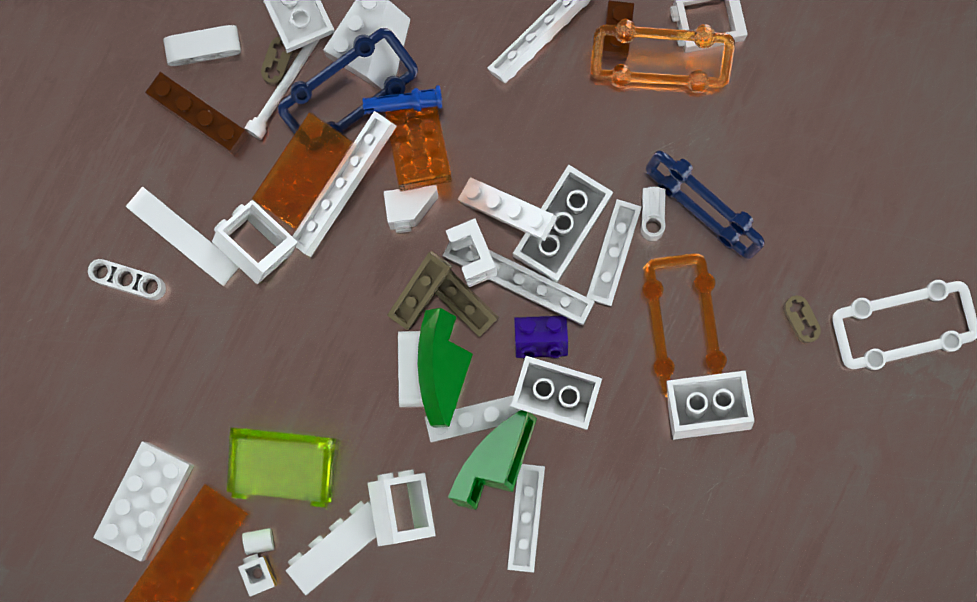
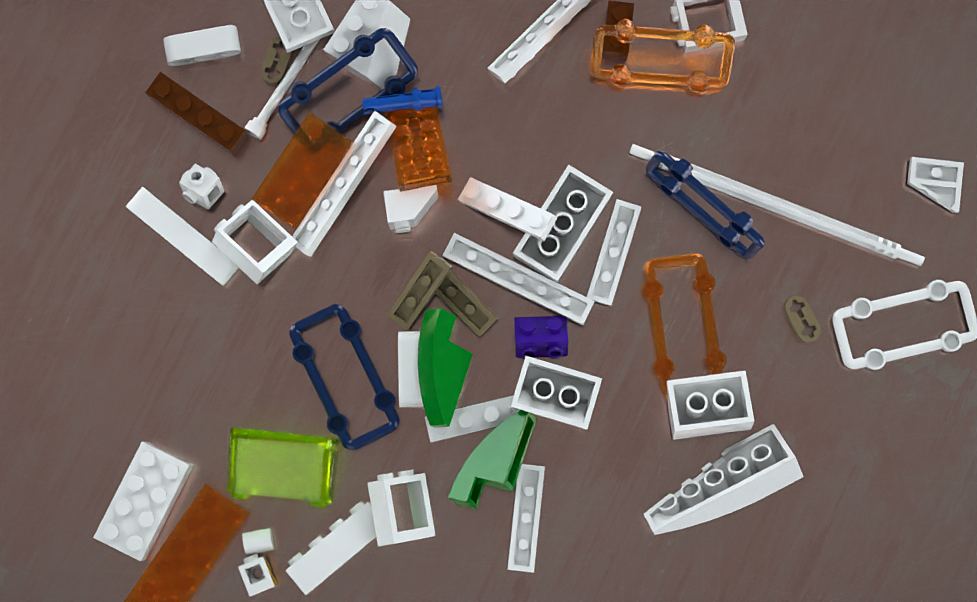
(117, 271): white beam -> none
(201, 186): none -> white brick
(383, 400): none -> dark blue bar
(468, 234): white panel -> none
(653, 211): white piece -> none
(737, 479): none -> white wedge
(793, 211): none -> white axle
(937, 180): none -> white wing

